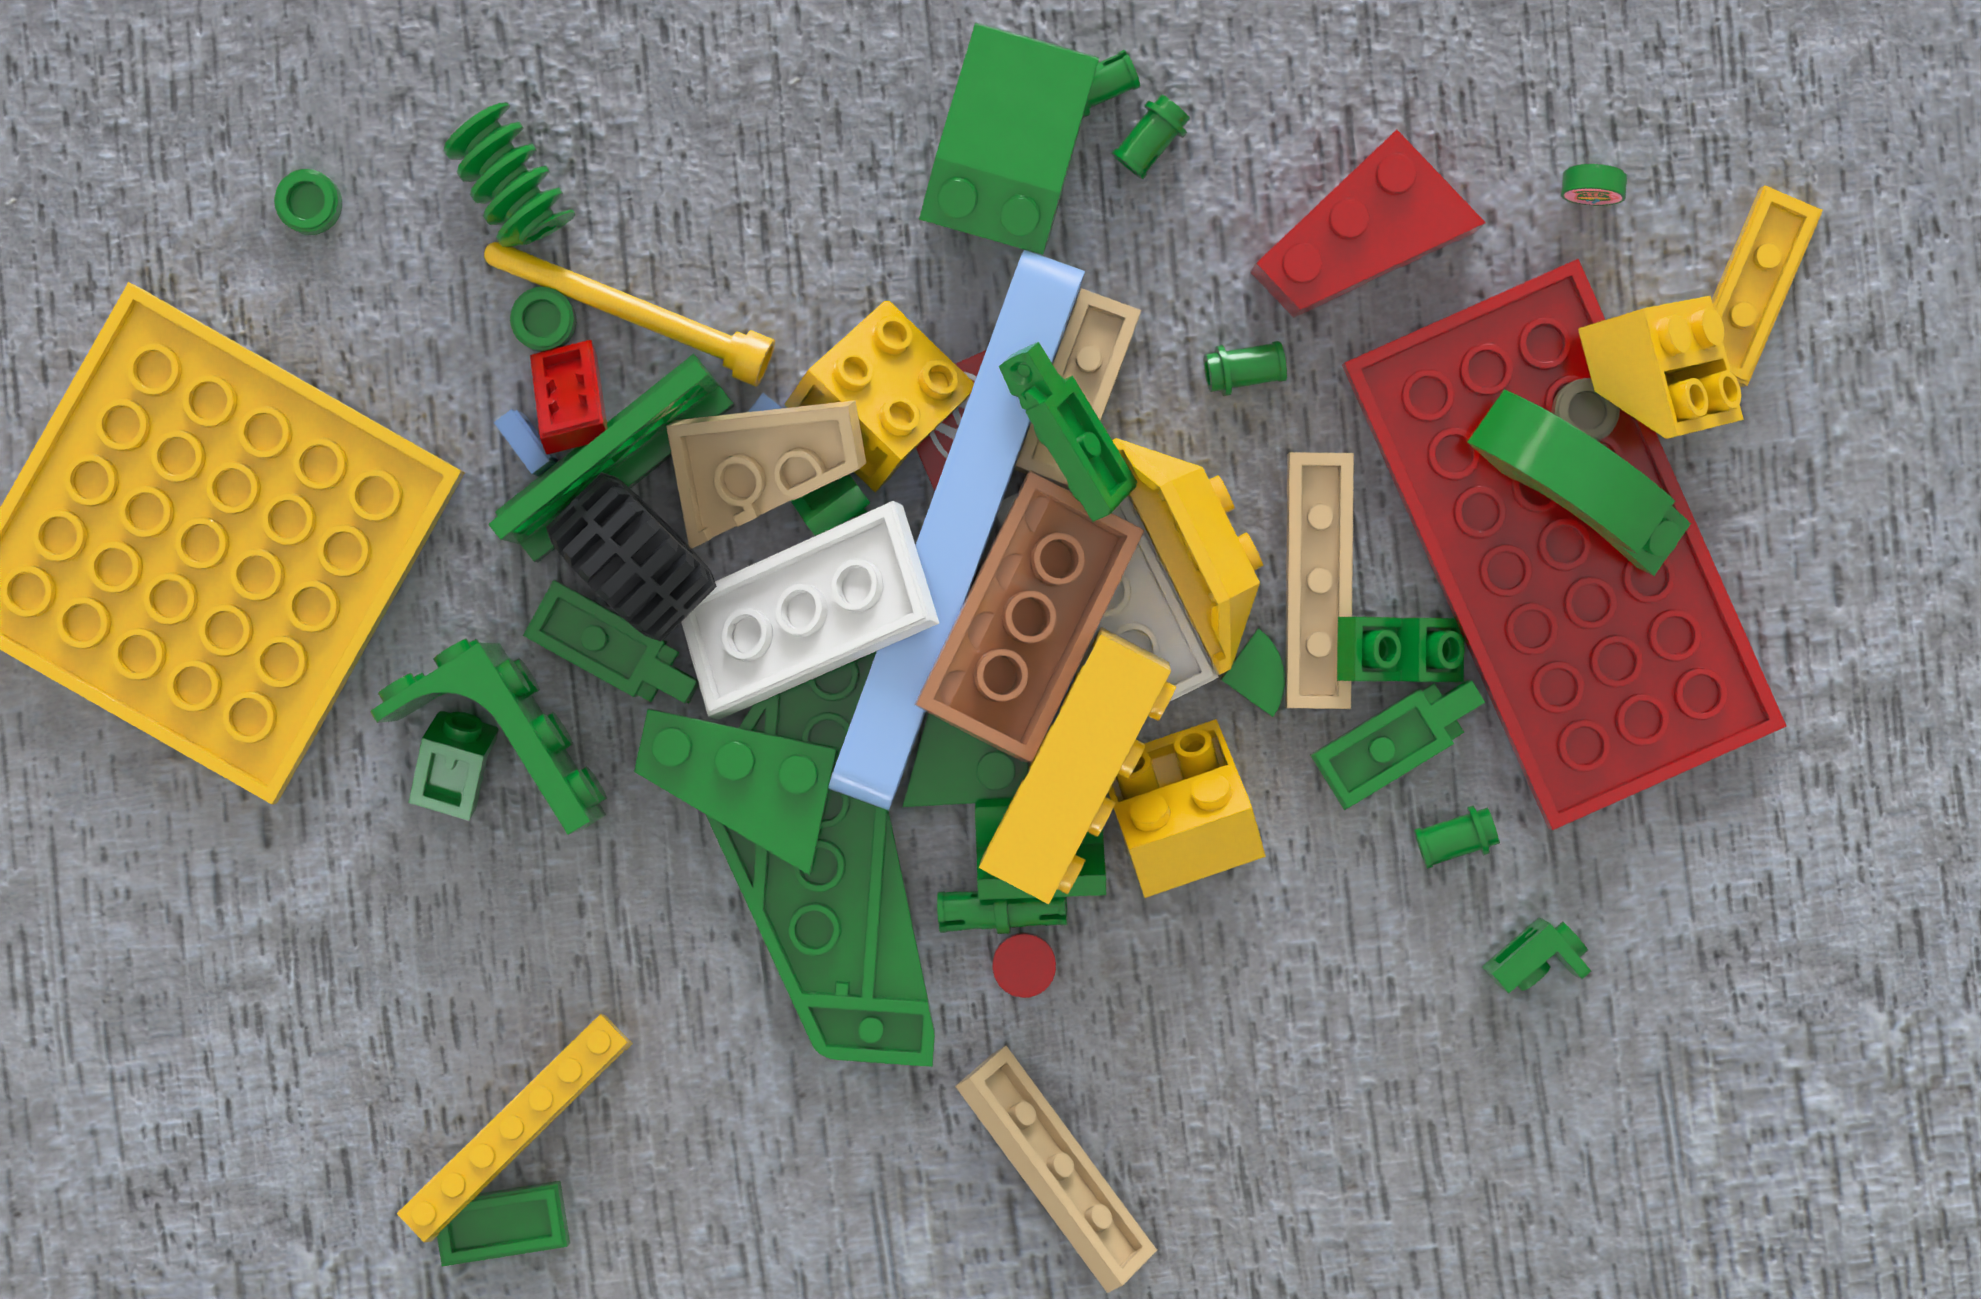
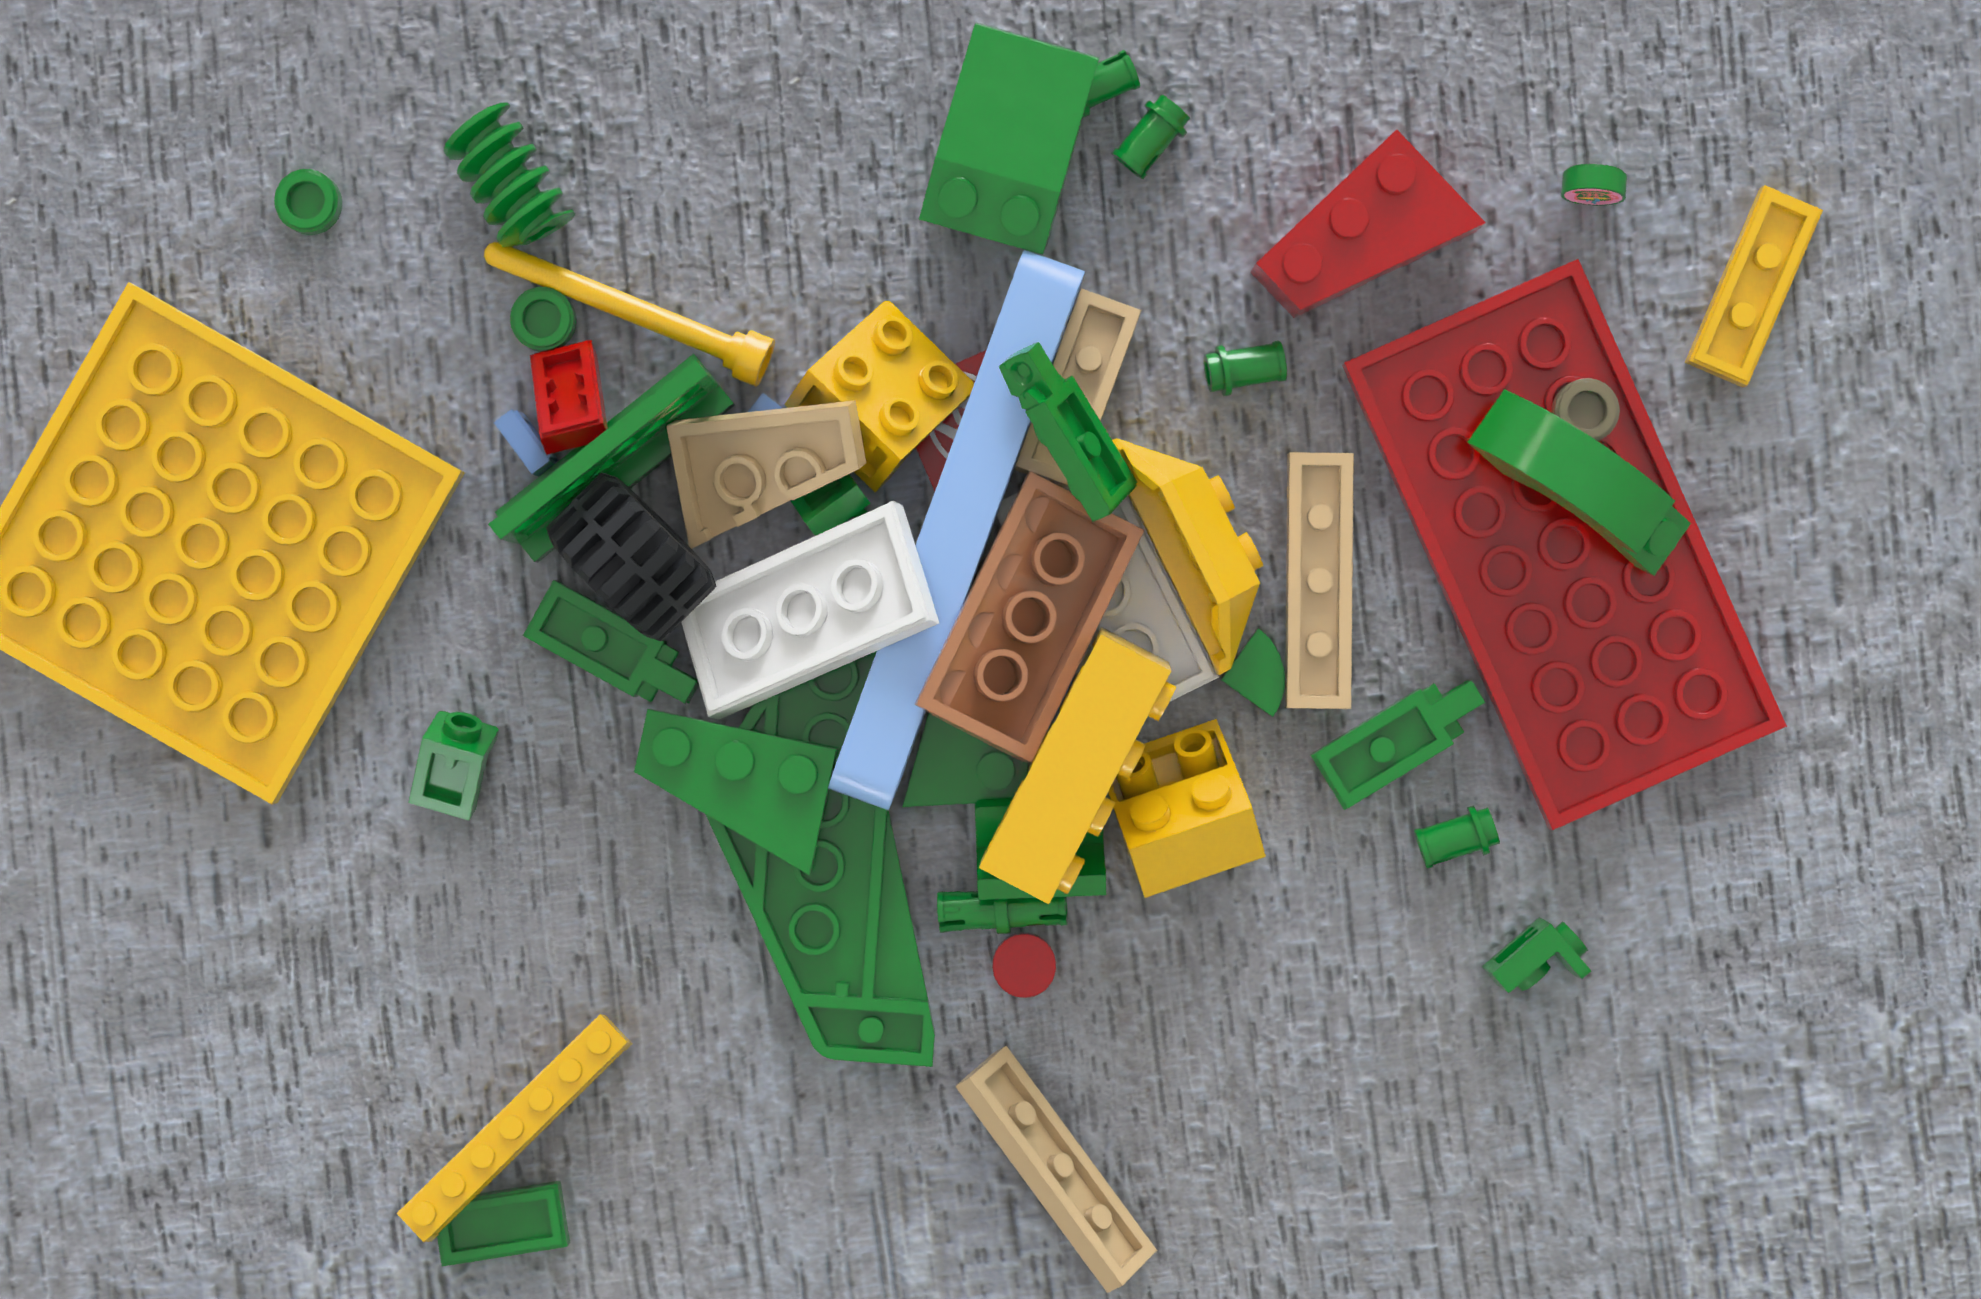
(506, 691): green bracket -> none
(1399, 649): green slope -> none
(1665, 367): yellow slope -> none

